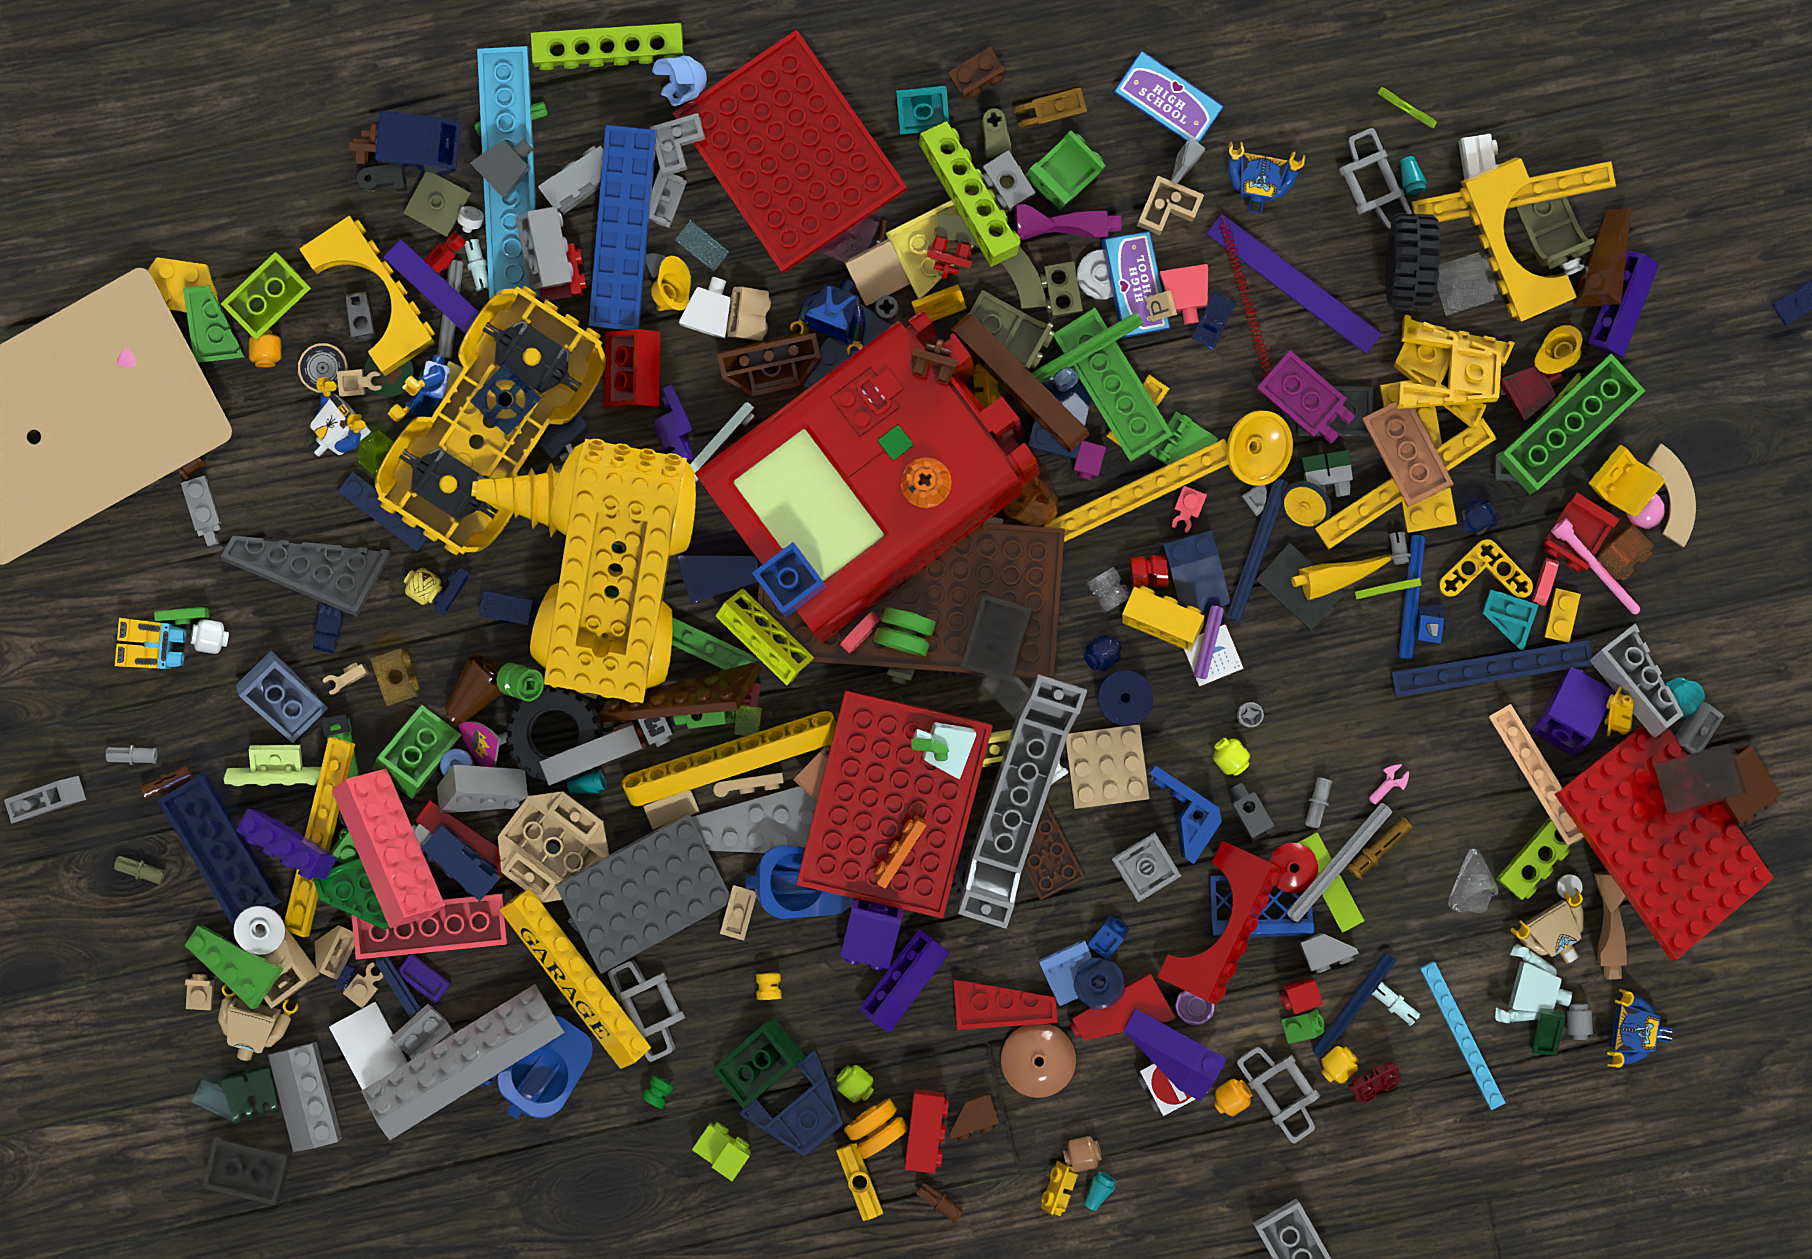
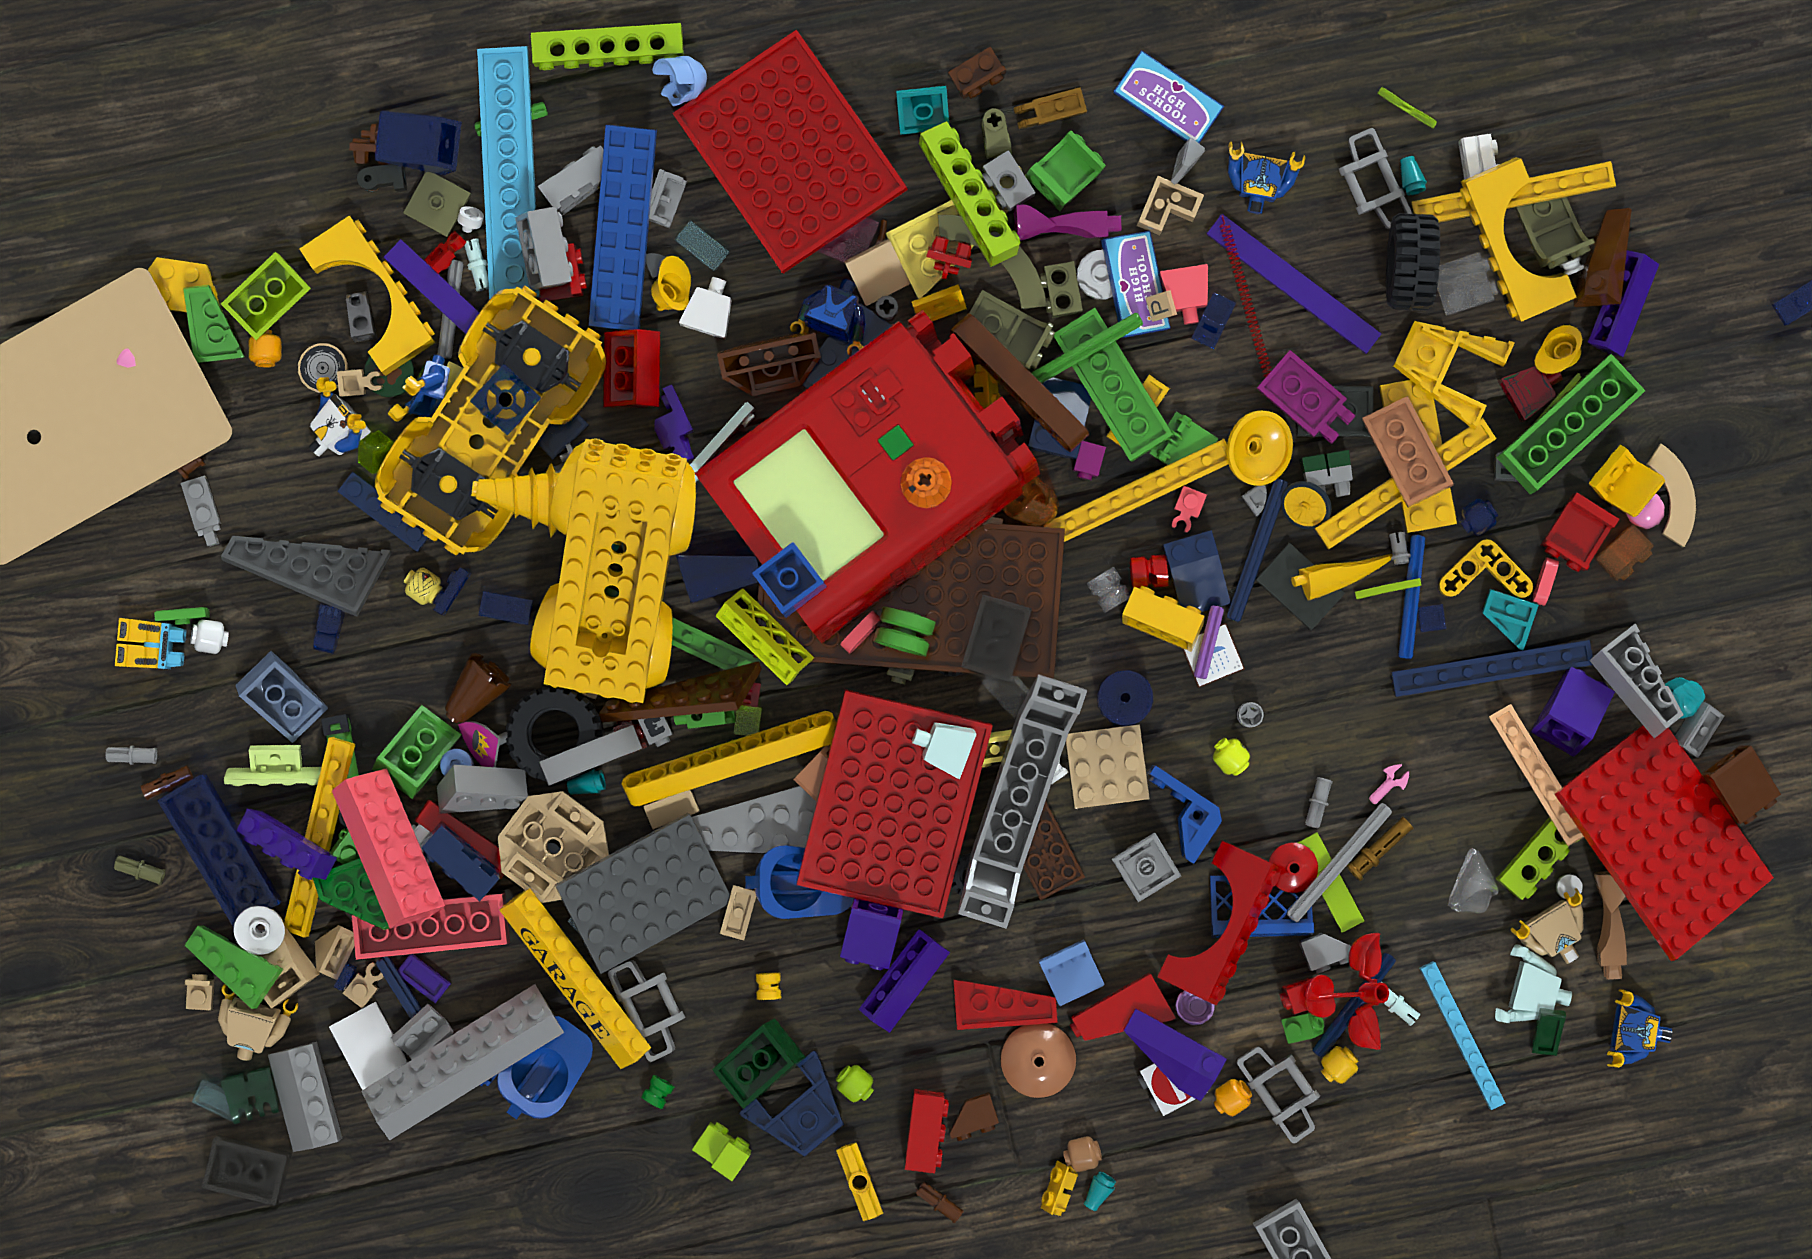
(45, 799): light grey slope -> none
(352, 674): tan plate -> none
(384, 666): clear yellow brick -> none
(504, 166): dark grey torso -> none
(520, 681): bright green wheel -> none
(672, 137): light grey plate -> none
(747, 785): tan plate -> none
(748, 314): tan brick -> none
(878, 1131): light orange wheel -> none
(899, 851): orange plate -> none
(929, 745): bright green arm -> none
(945, 366): reddish brown hips -> none
(1065, 379): sand blue tile -> none
(1096, 997): dark blue plate -> none
(1102, 653): clear blue head -> none
(1109, 937): blue bracket -> none
(1257, 823): dark grey torso -> none
(1320, 995): none -> red plant
(1387, 1079): dark red hinge -> none
(1429, 629): blue slope -> none
(1472, 370): yellow wing -> none
(1562, 615): yellow plate -> none
(1565, 532): bright pink piece -> none
(1579, 1021): light grey brick -> none
(1620, 713): yellow hinge -> none
(1700, 779): clear smoke brick -> none

